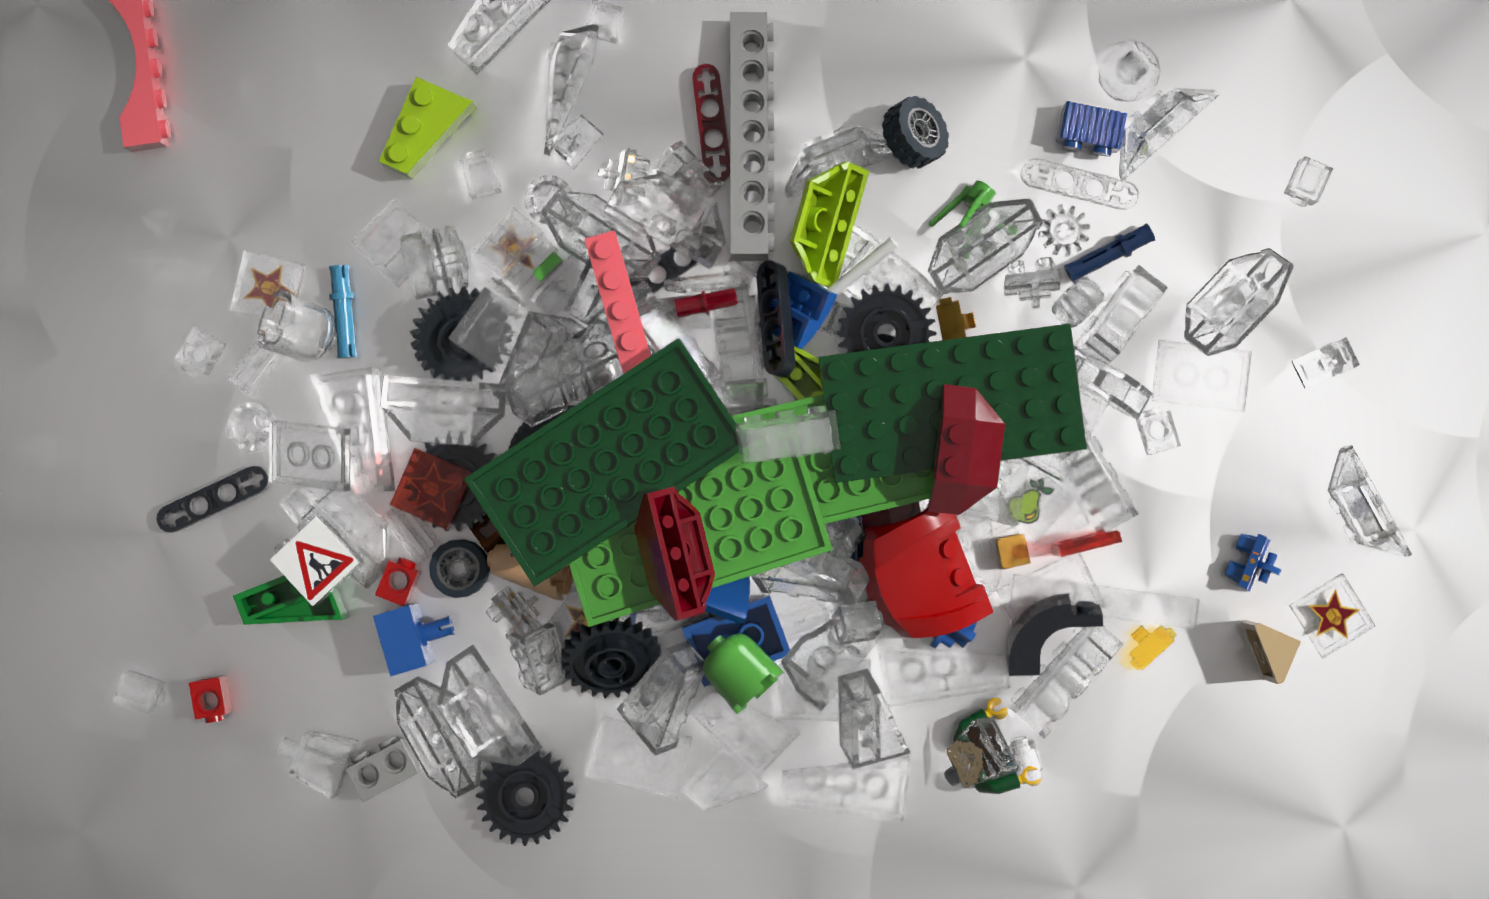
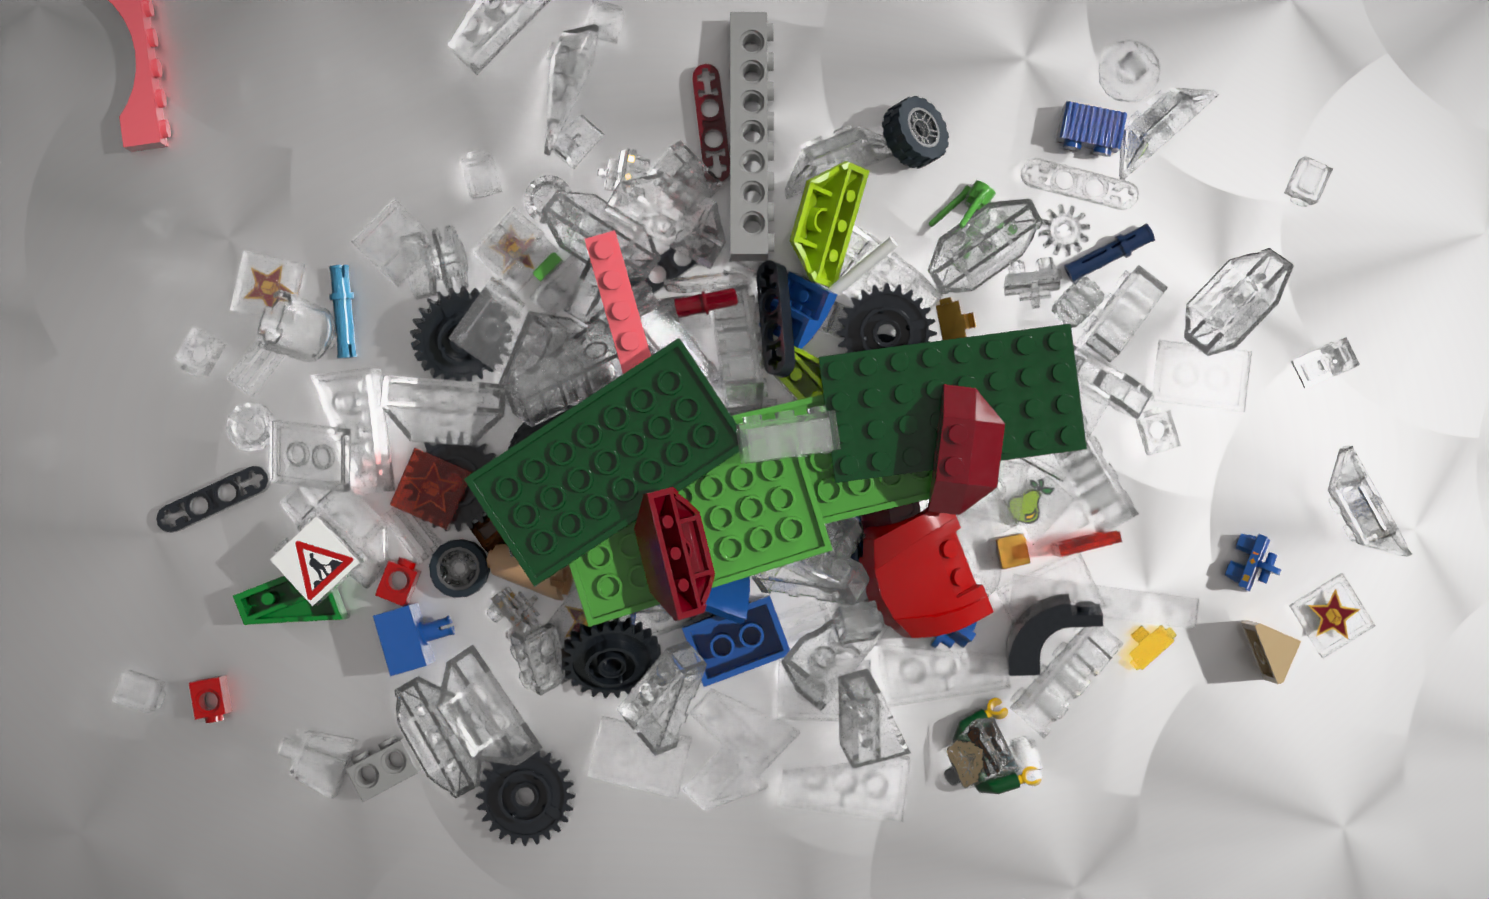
(423, 126): lime wedge -> none
(739, 670): bright green cylinder -> none

